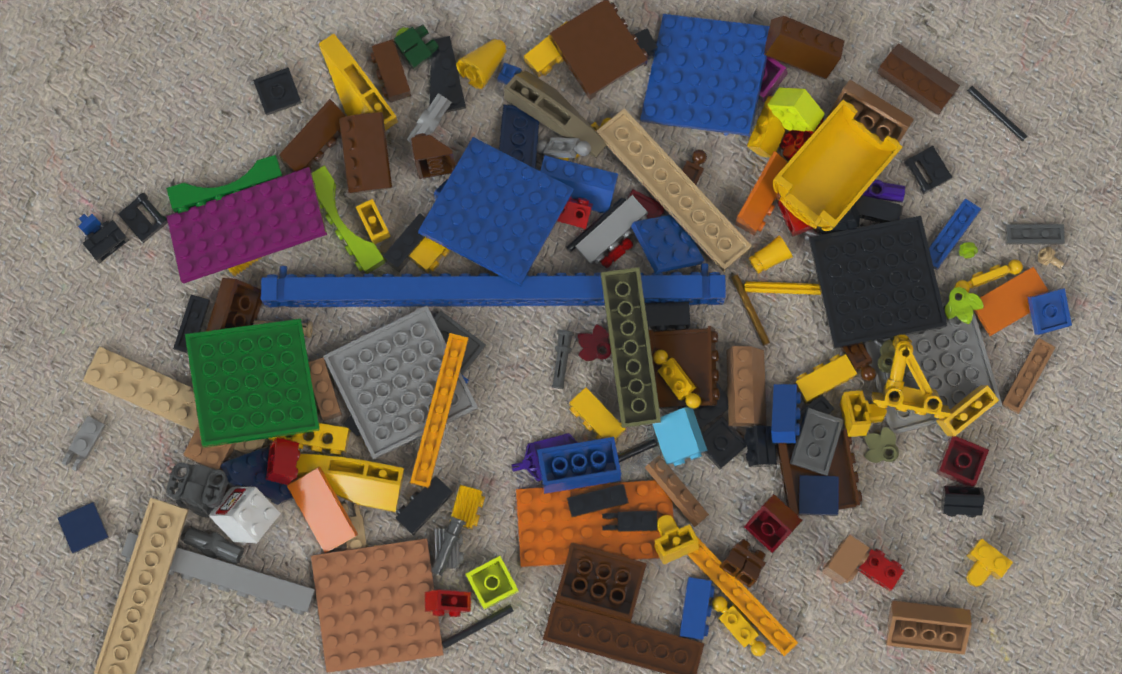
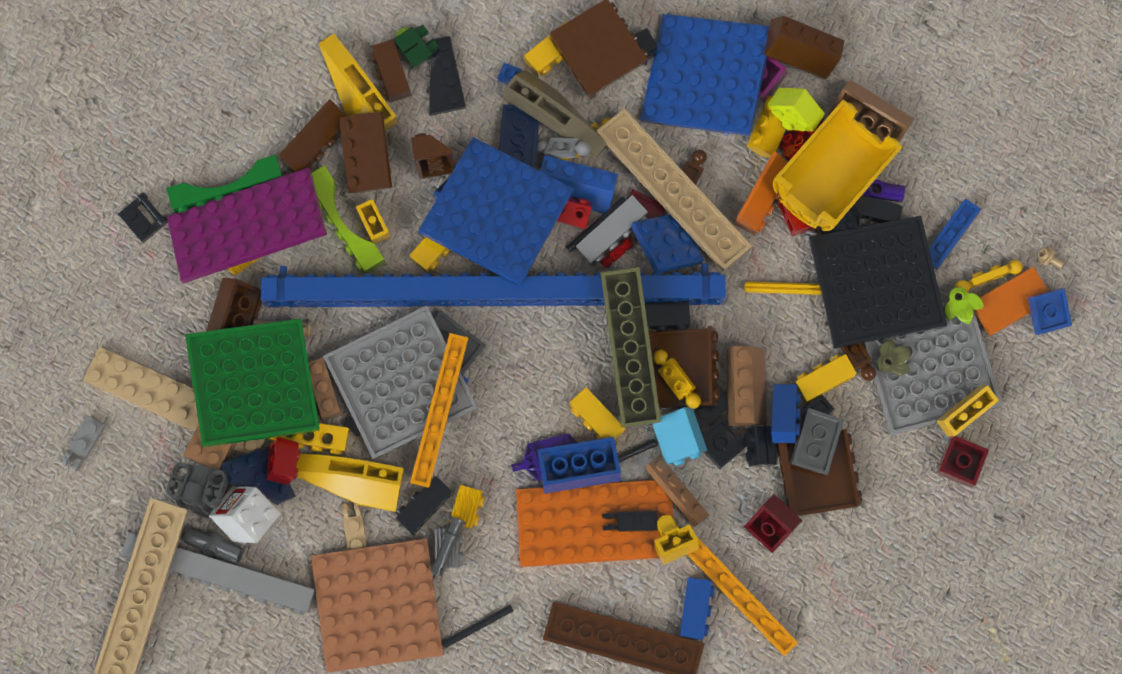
(83, 527): dark blue tile -> none
(89, 224): blue tile -> none
(105, 241): black brick -> none
(192, 320): black plate -> none
(277, 91): black plate -> none
(322, 510): orange tile -> none
(399, 252): black brick -> none
(431, 117): light grey piece -> none
(447, 602): red brick -> none
(481, 63): yellow cone -> none
(492, 582): neon yellow brick -> none
(562, 349): dark grey pin -> none
(592, 343): dark red plate -> none
(597, 500): black plate -> none
(600, 582): reddish brown slope -> none
(739, 626): yellow plate -> none
(744, 563): reddish brown hips -> none
(750, 309): pearl gold bar -> none
(770, 255): yellow plant -> none
(818, 495): dark blue tile -> none
(843, 563): medium nougat brick -> none
(859, 413): yellow brick -> none
(879, 444): olive plate -> none
(881, 570): red brick -> none
(909, 397): yellow plate -> none
(918, 79): reddish brown slope -> none
(928, 627): medium nougat slope -> none
(932, 166): black plate -> none
(962, 501): black brick -> none
(968, 250): lime plate -> none
(987, 562): yellow brick -> none
(997, 113): black bar -> none
(1028, 375): medium nougat plate -> none
(1035, 234): dark grey plate -> none

